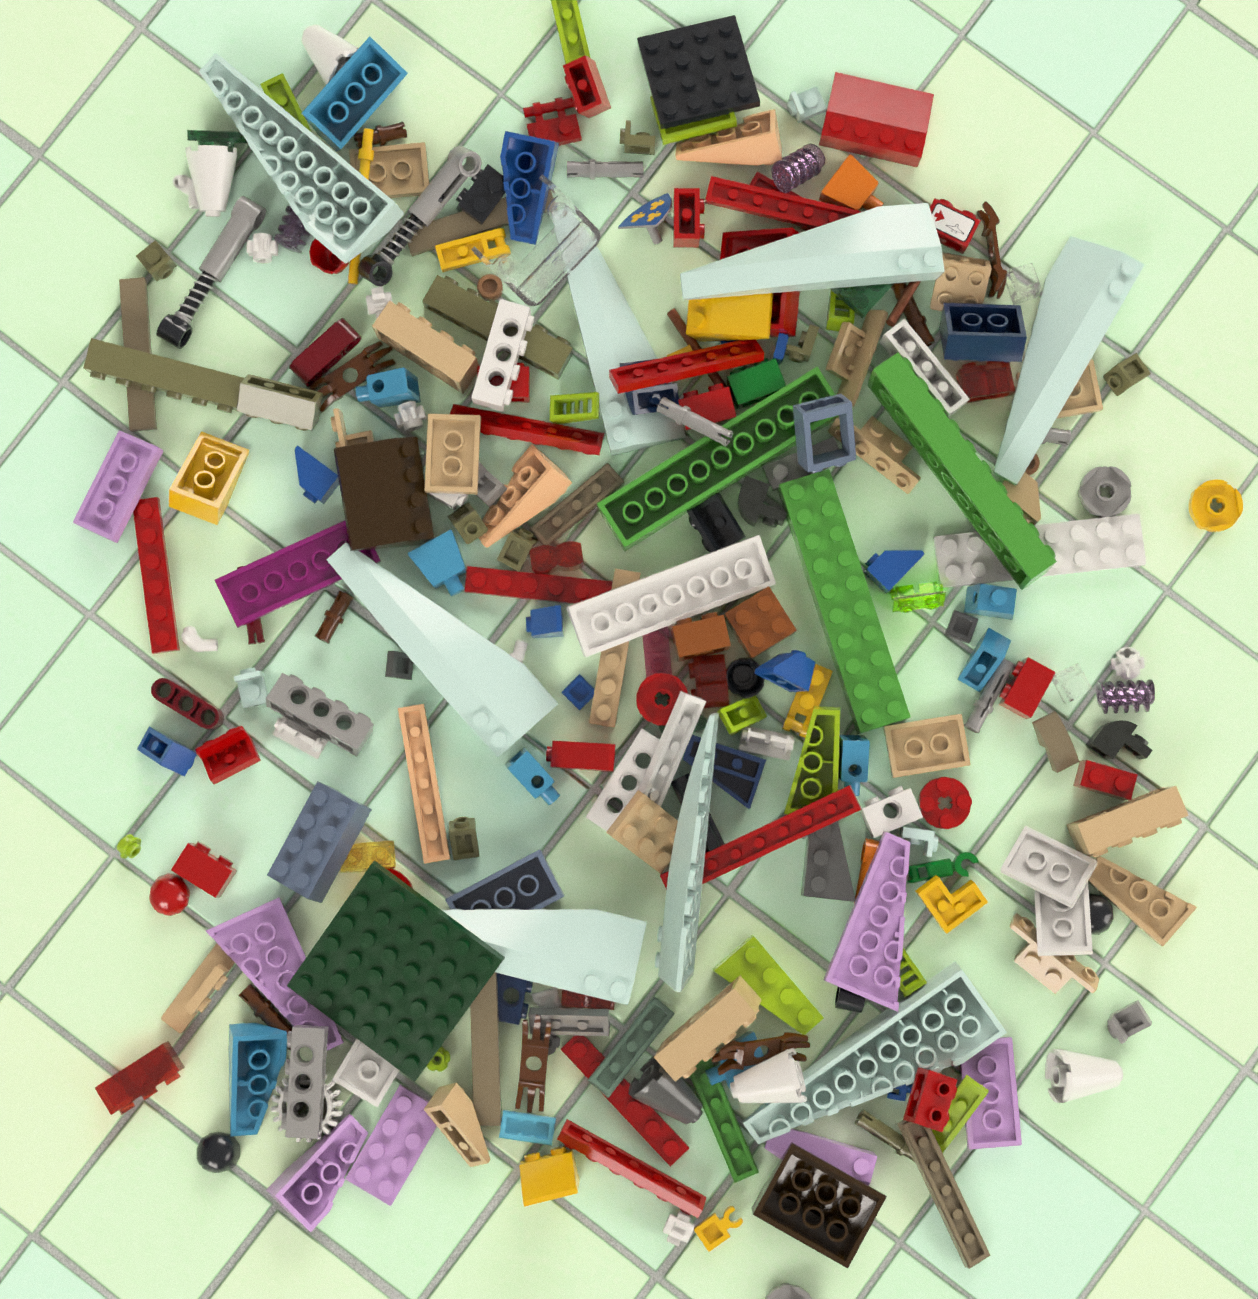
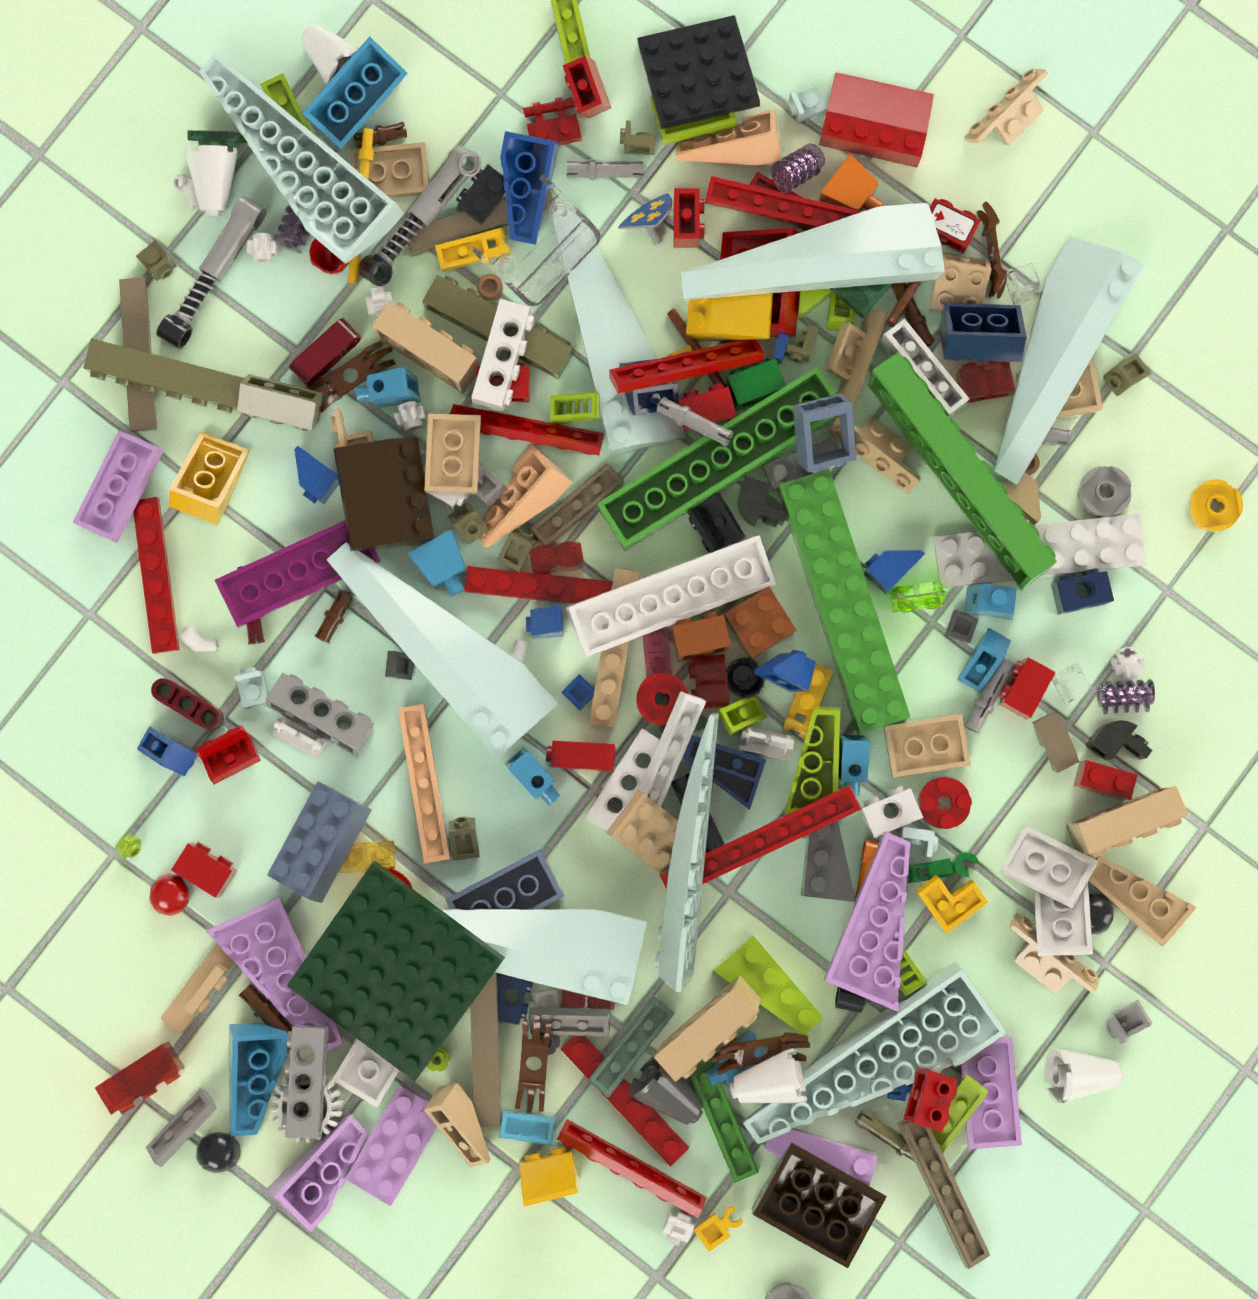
(181, 1127): none -> light grey plate
(810, 300): none -> lime slope
(1013, 112): none -> tan bracket
(1097, 586): none -> dark blue brick

